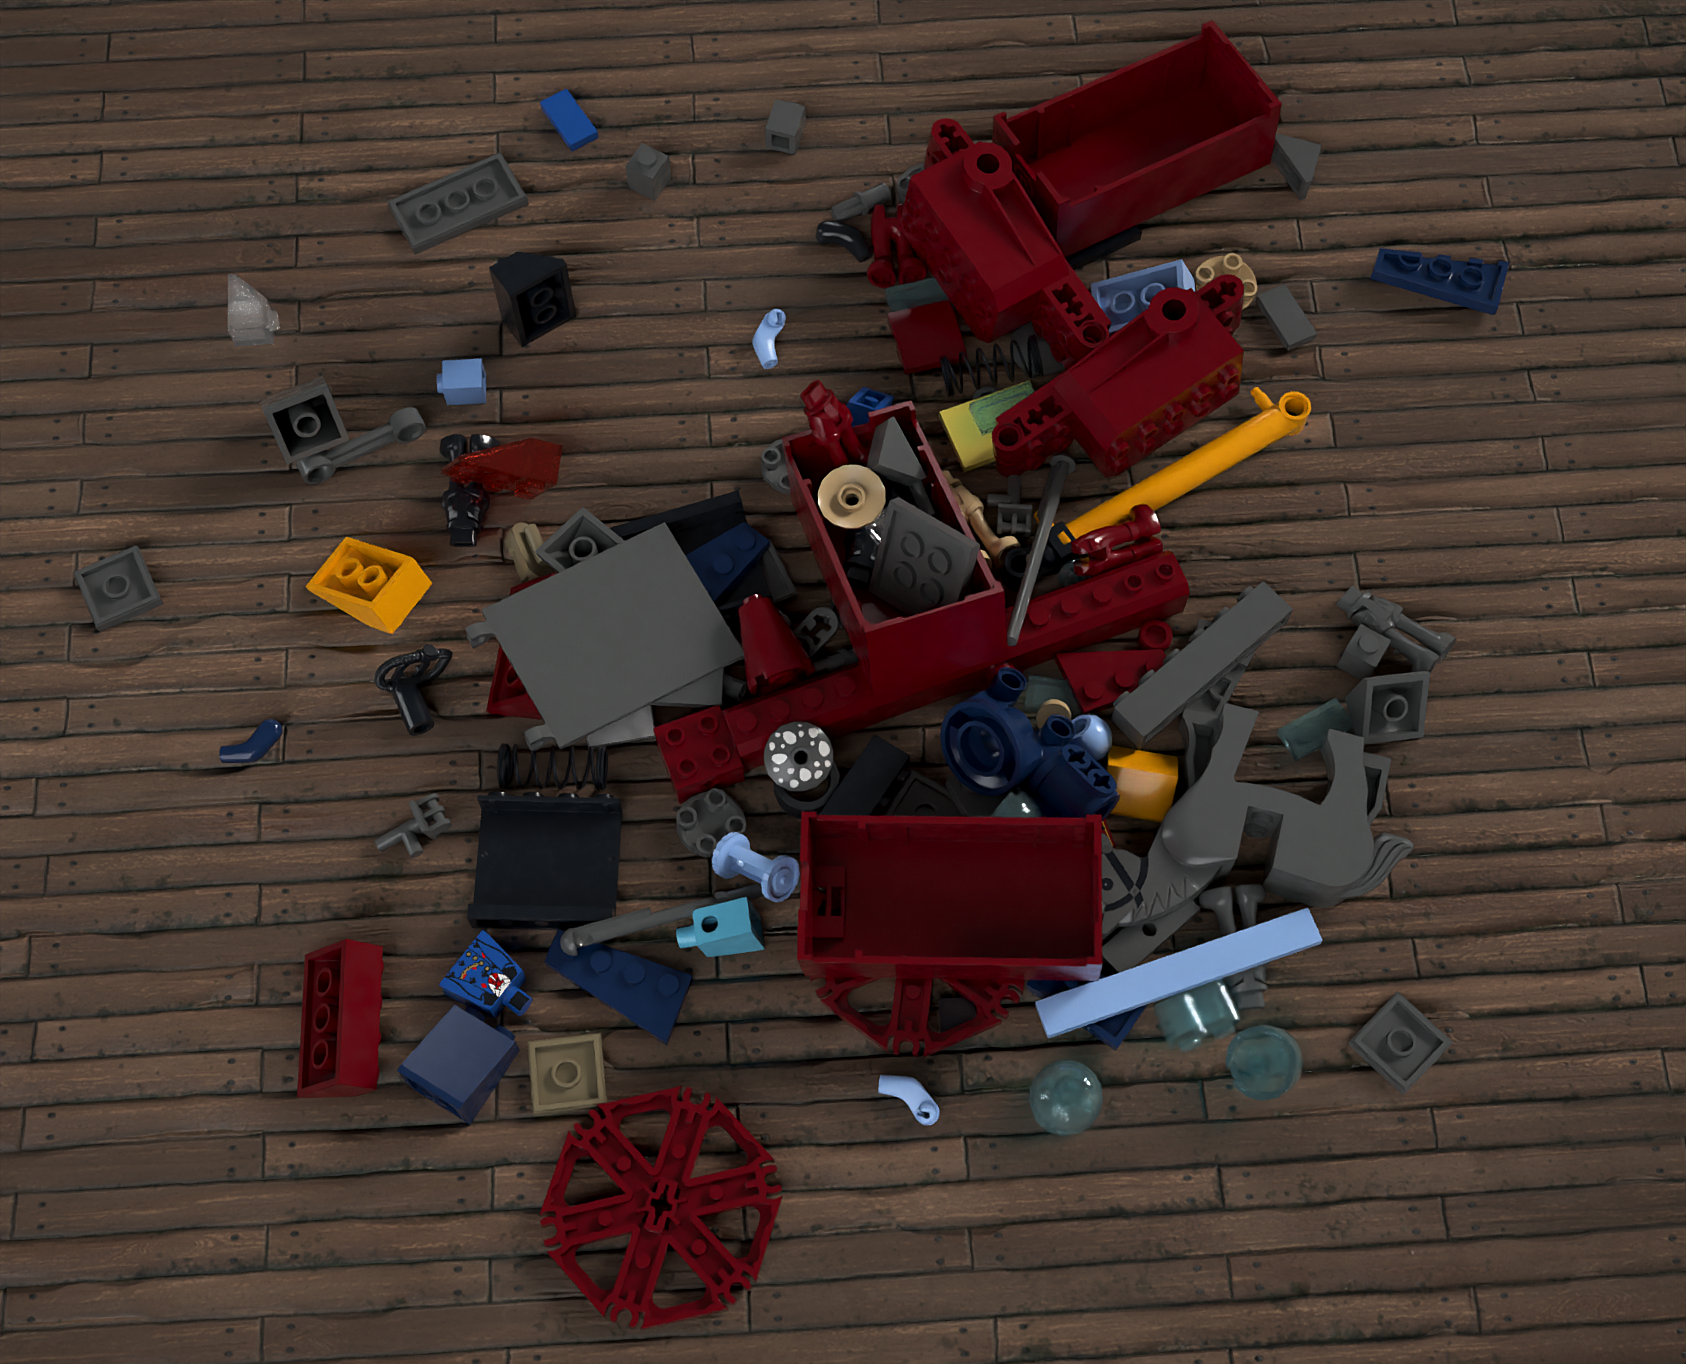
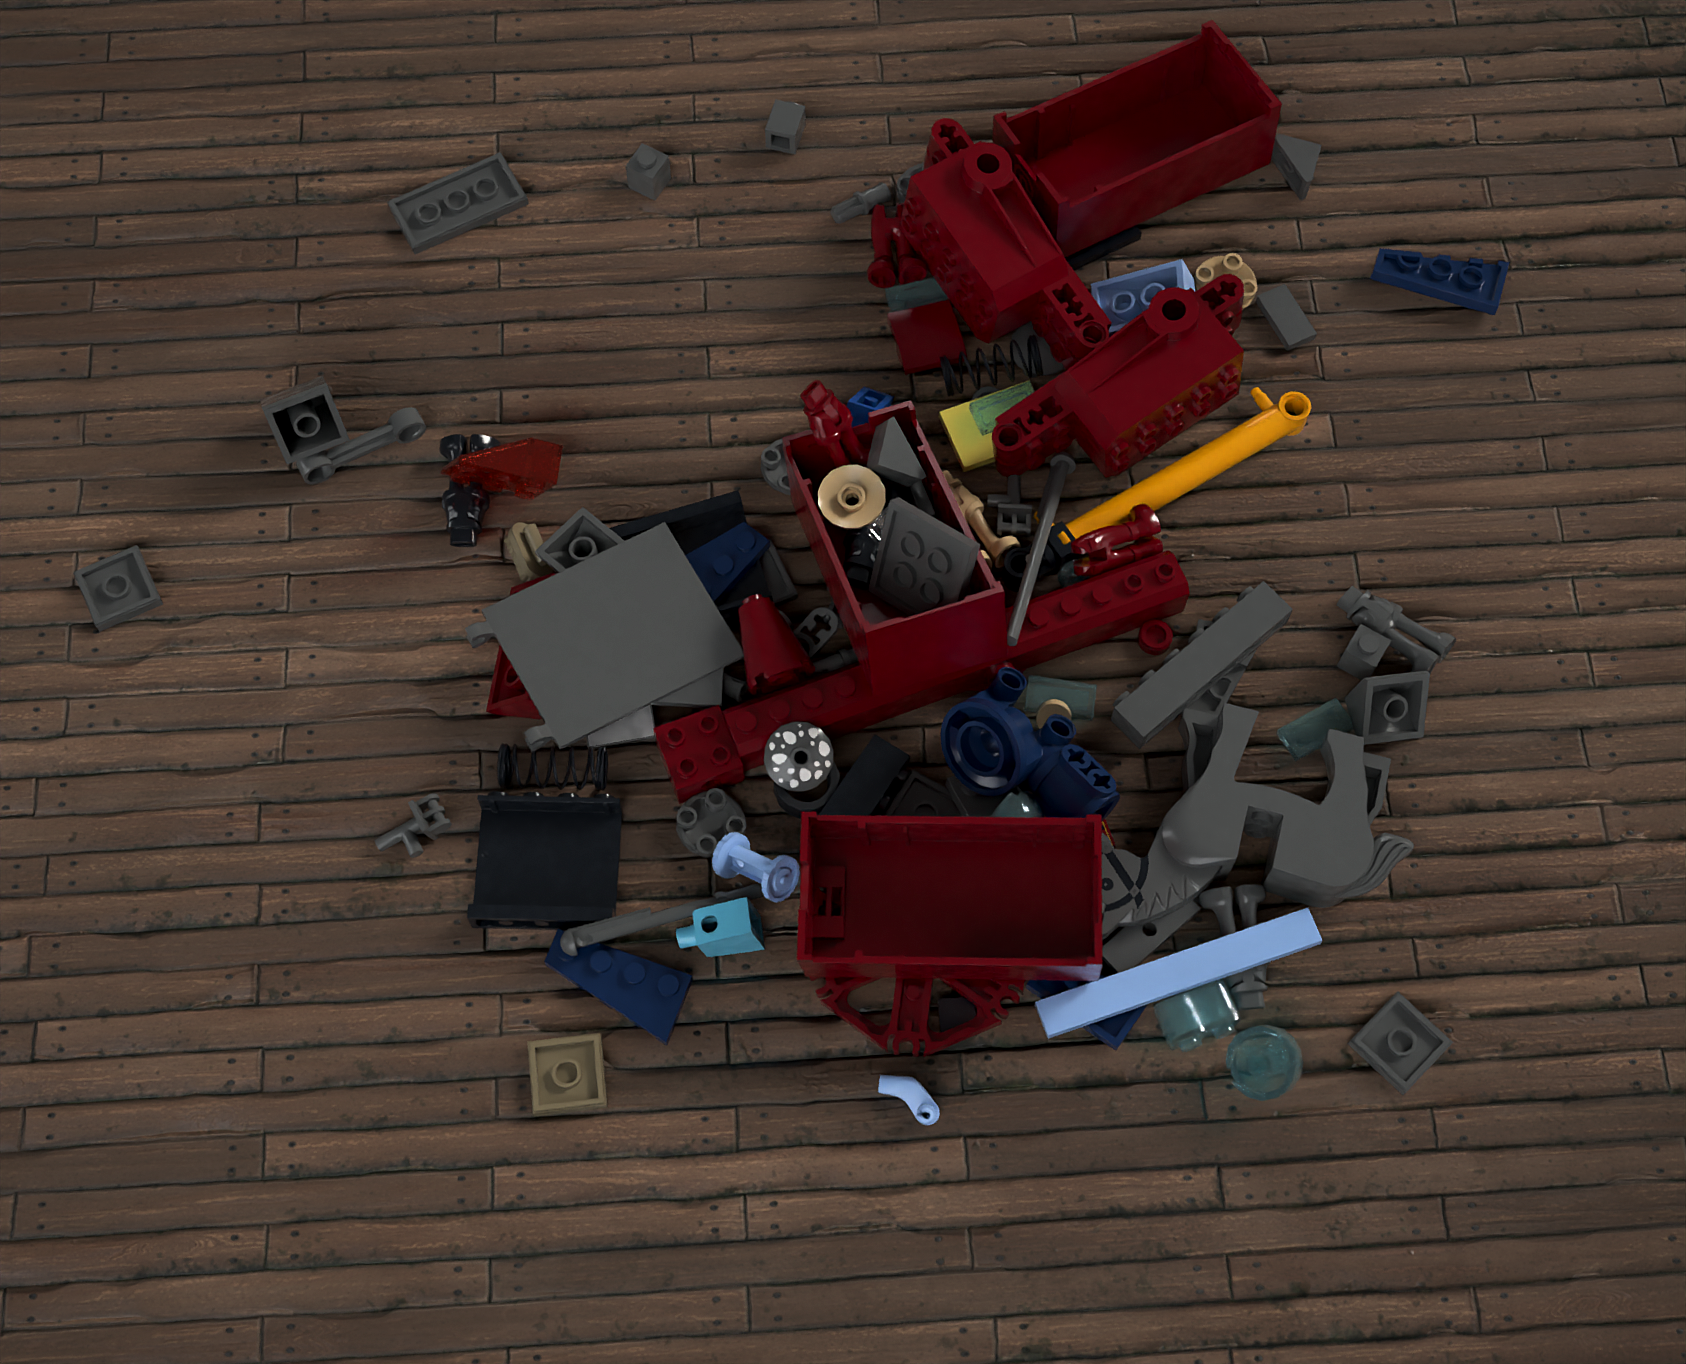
(249, 315): clear slope -> none
(256, 746): dark blue arm -> none
(340, 1020): dark red slope -> none
(370, 583): light orange slope -> none
(407, 688): black piece -> none
(460, 1062): dark blue slope -> none
(462, 381): medium blue brick -> none
(487, 979): blue torso -> none
(532, 294): black slope -> none
(569, 120): blue tile -> none
(626, 1212): dark red plate -> none
(765, 335): light blue arm -> none
(845, 236): black arm -> none
(1066, 1097): clear light blue cylinder -> none
(1092, 735): light blue piece -> none
(1103, 676): dark red wing -> none
(1143, 781): light orange slope -> none

